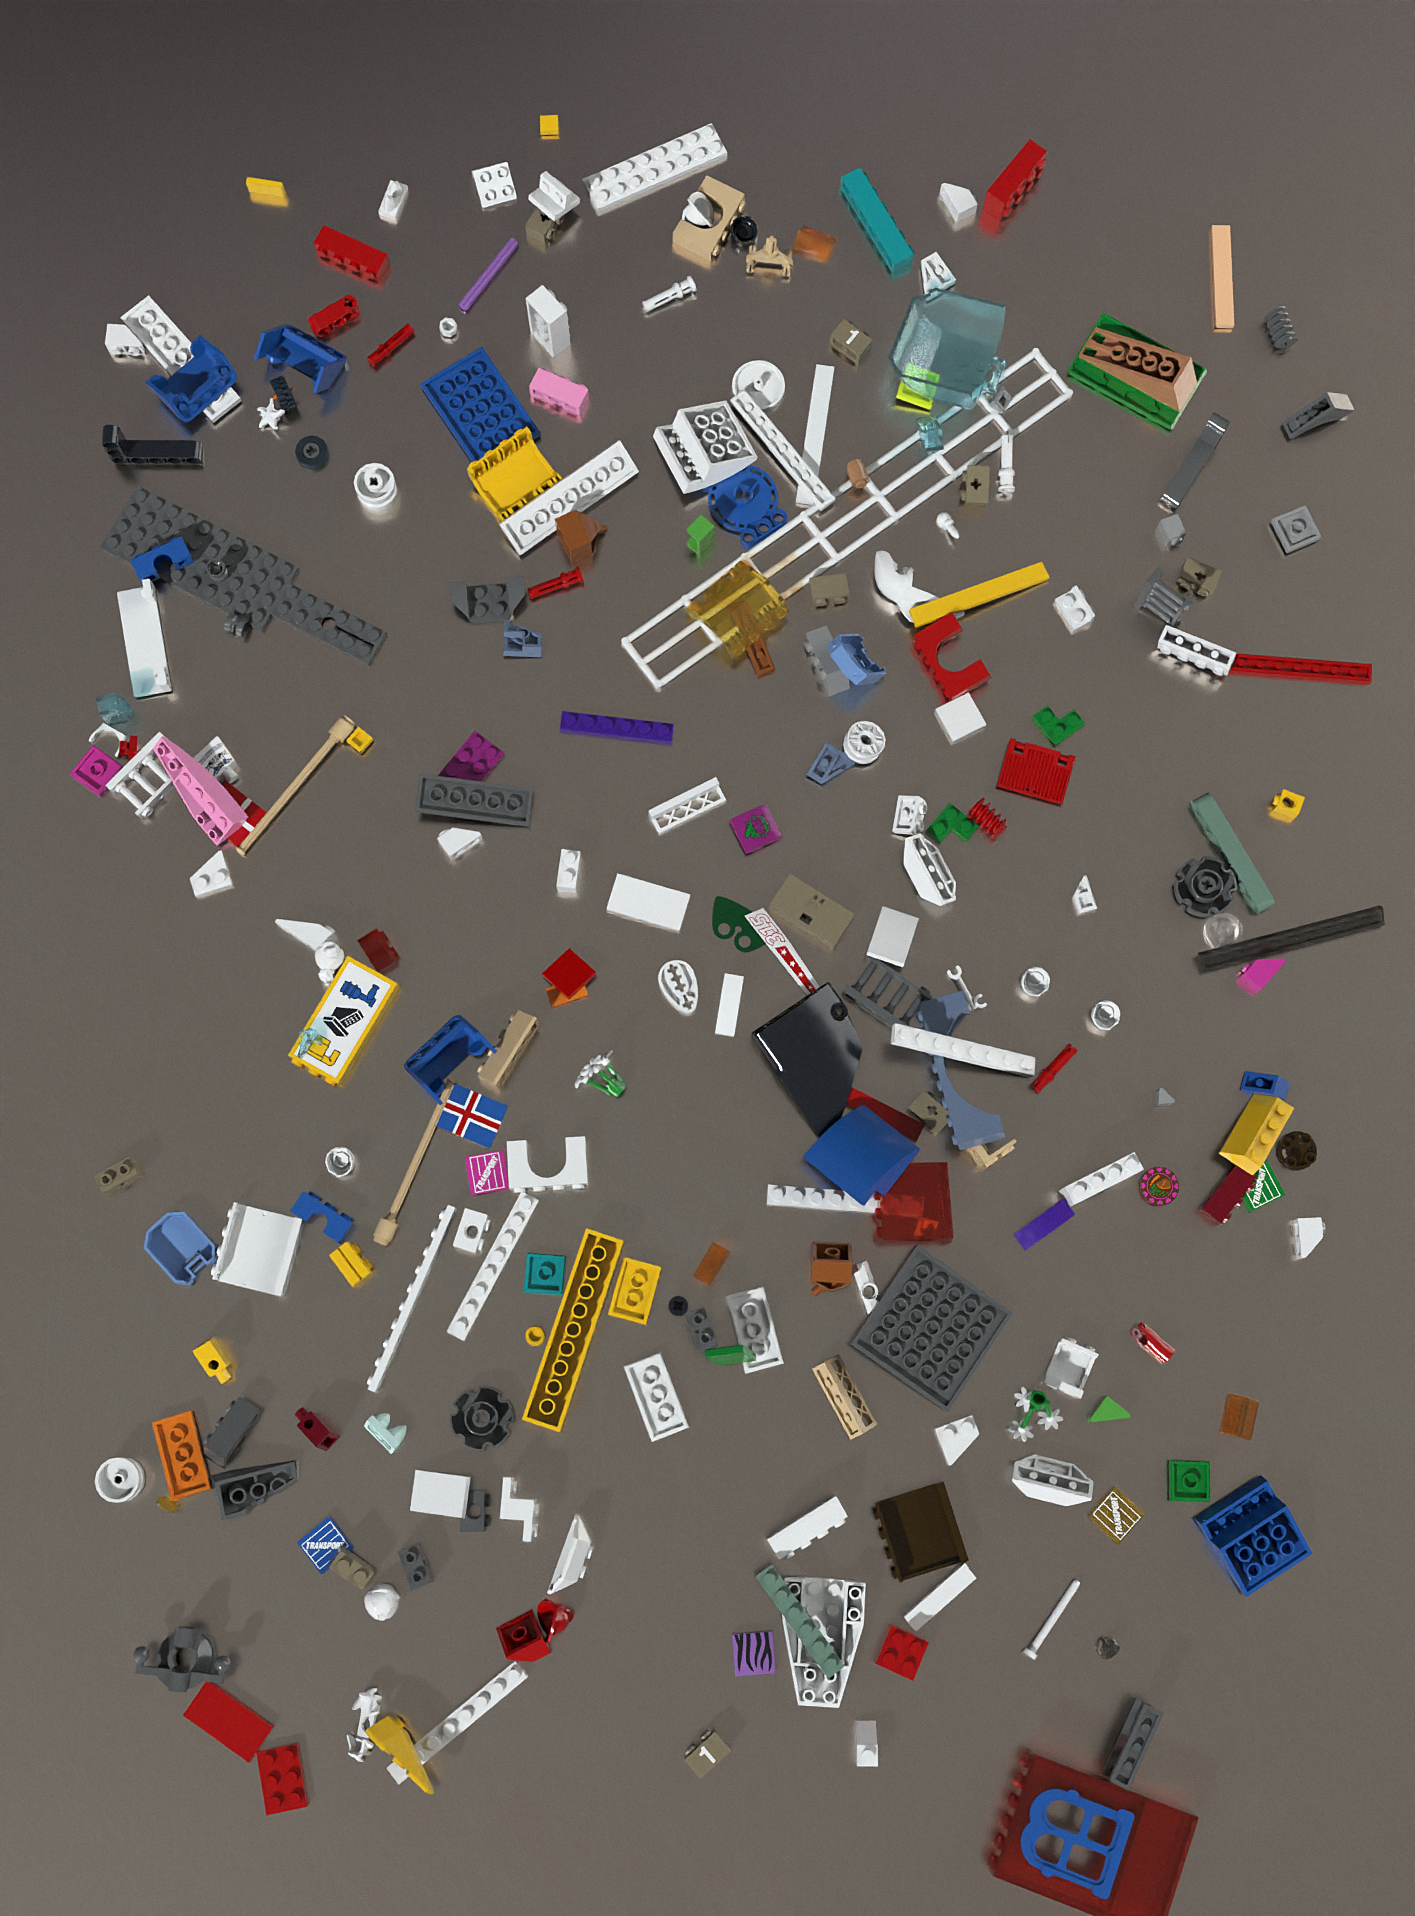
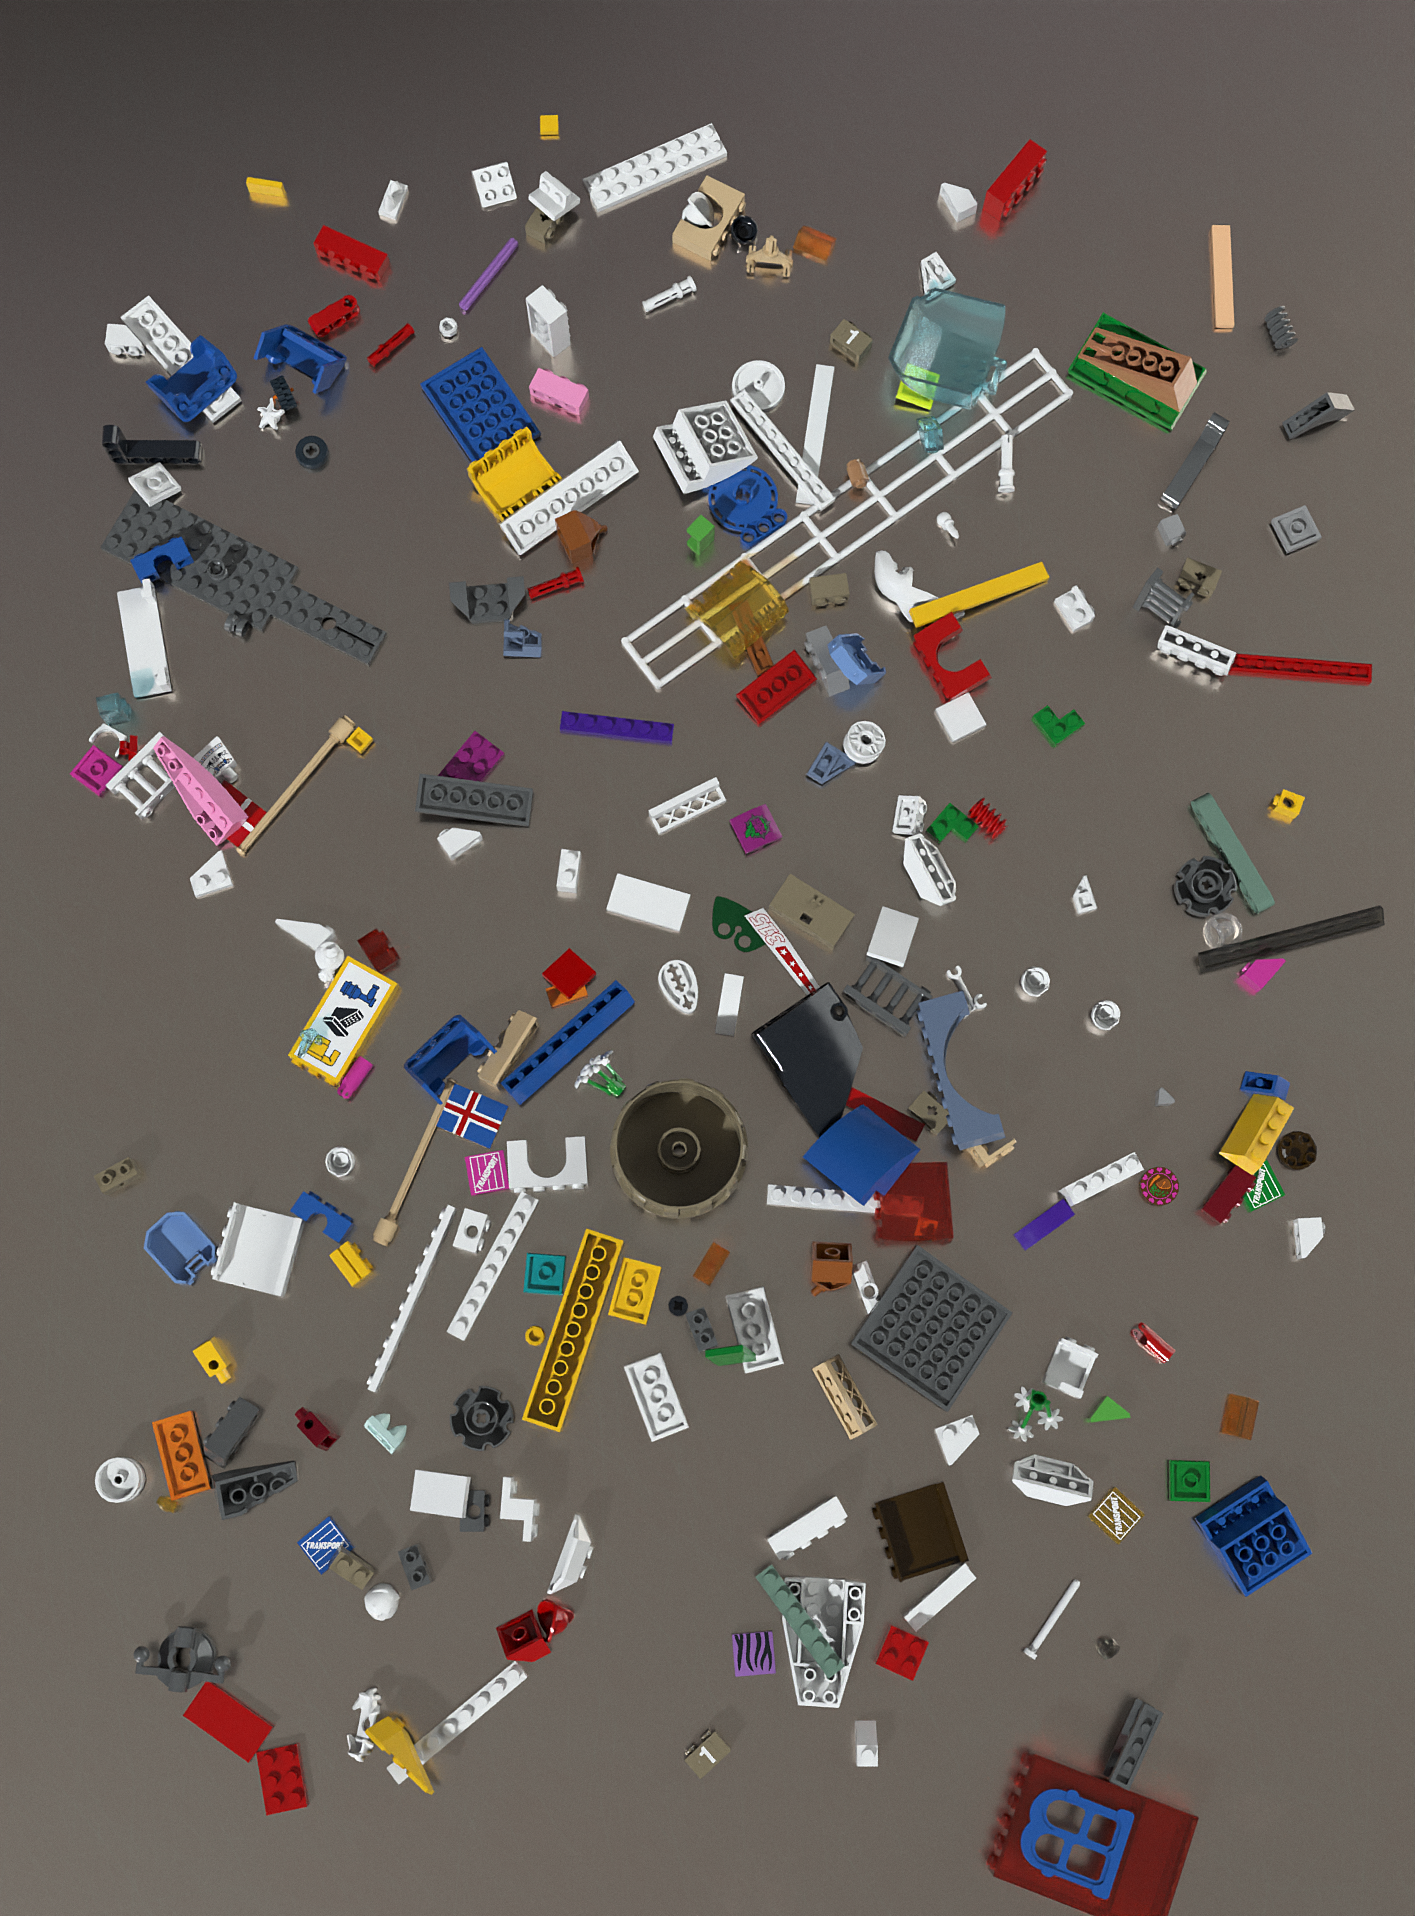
(154, 484): none -> white tile
(354, 1077): none -> dark pink piece
(375, 486): white wheel -> none
(567, 1042): none -> blue brick
(686, 1116): none -> dark tan wheel
(776, 687): none -> red tile
(877, 220): teal brick -> none
(962, 1050): white plate -> none
(980, 475): dark tan brick -> none
(1001, 400): light grey slope -> none
(1036, 771): red window -> none
(1054, 1067): red pin -> none

